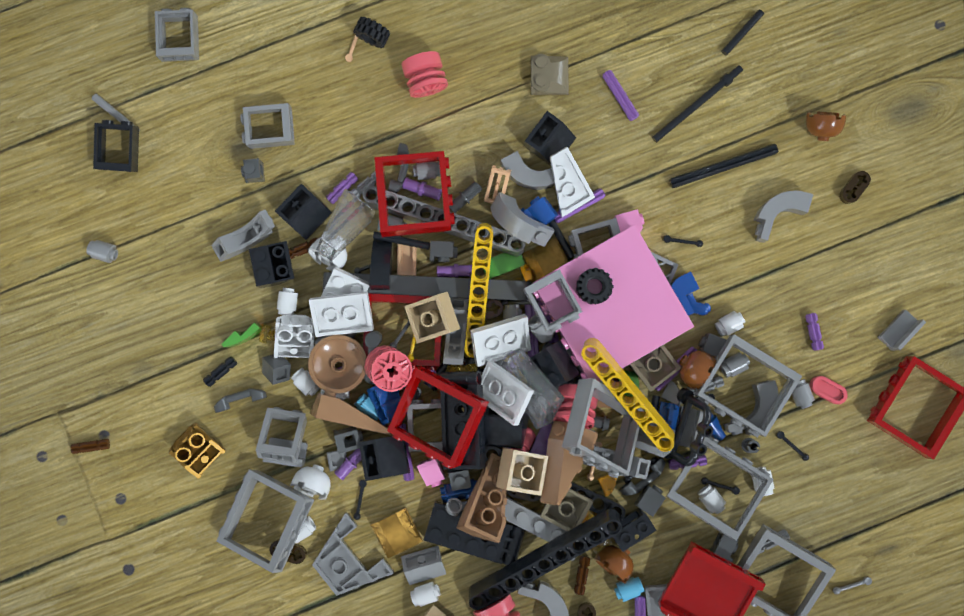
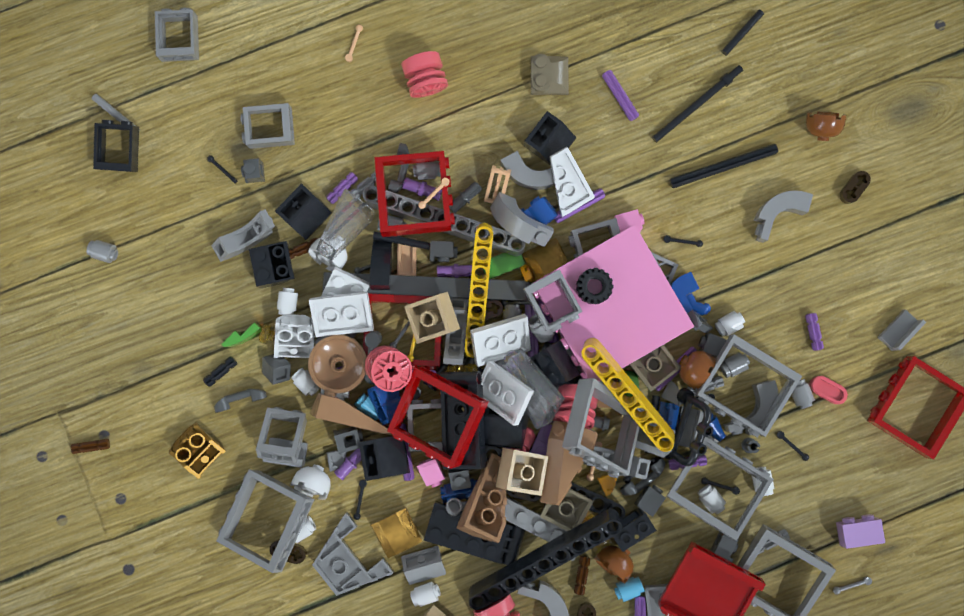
(210, 158): none -> black hinge
(371, 32): black tyre -> none
(445, 182): none -> light nougat hinge
(561, 239): black bar -> none
(699, 322): none -> dark grey plate
(860, 532): none -> lavender brick

